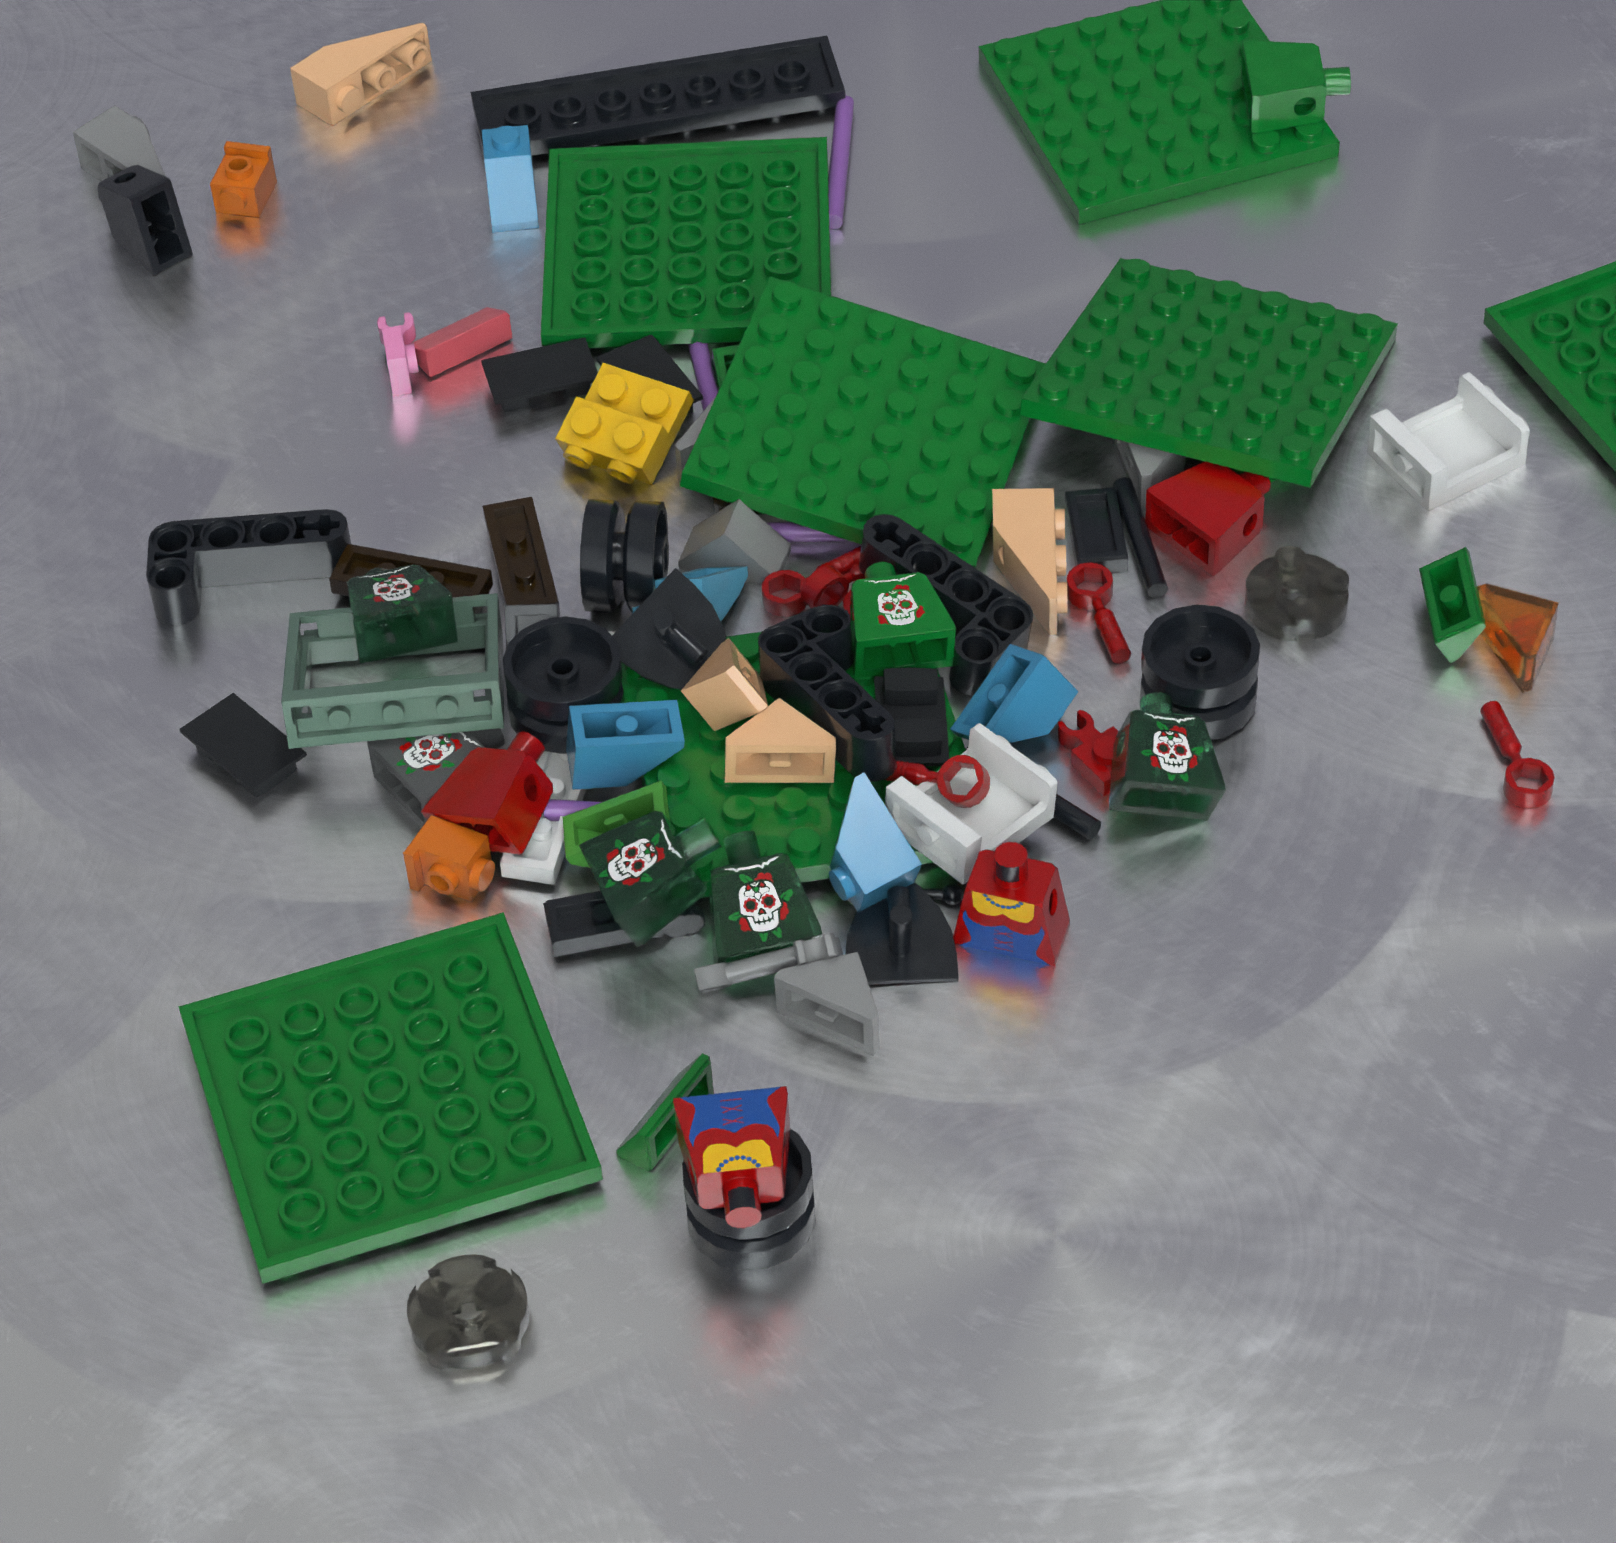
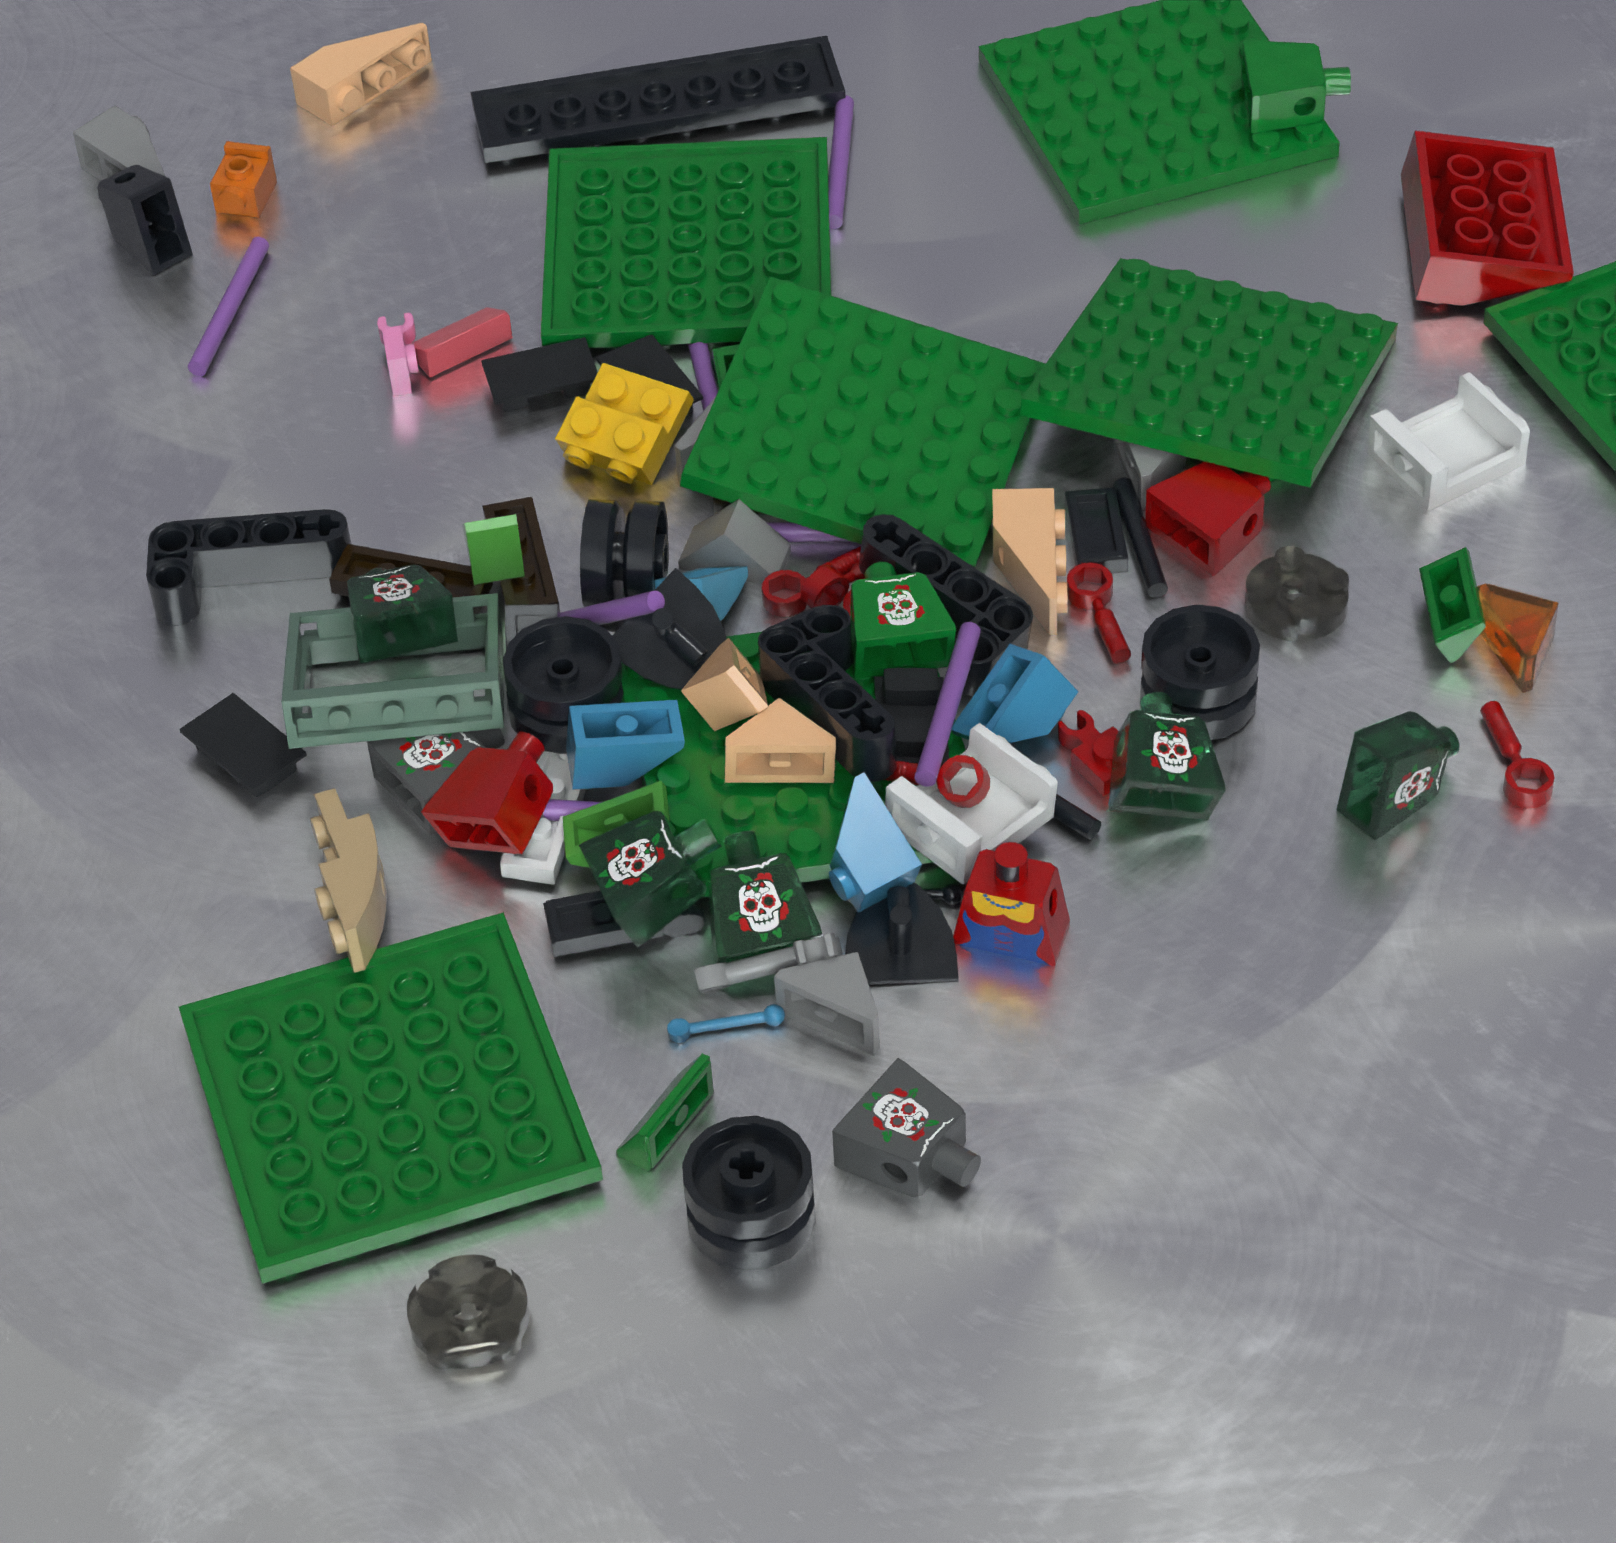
(228, 306): none -> medium lavender bar
(351, 879): none -> tan slope
(449, 859): orange brick -> none
(494, 549): none -> bright green slope
(510, 178): slope -> none
(620, 608): none -> medium lavender bar
(680, 1030): none -> dark azure hinge
(735, 1149): torso -> none
(905, 1135): none -> dark grey torso
(947, 704): none -> medium lavender bar
(1394, 771): none -> clear green torso
(1482, 218): none -> red slope

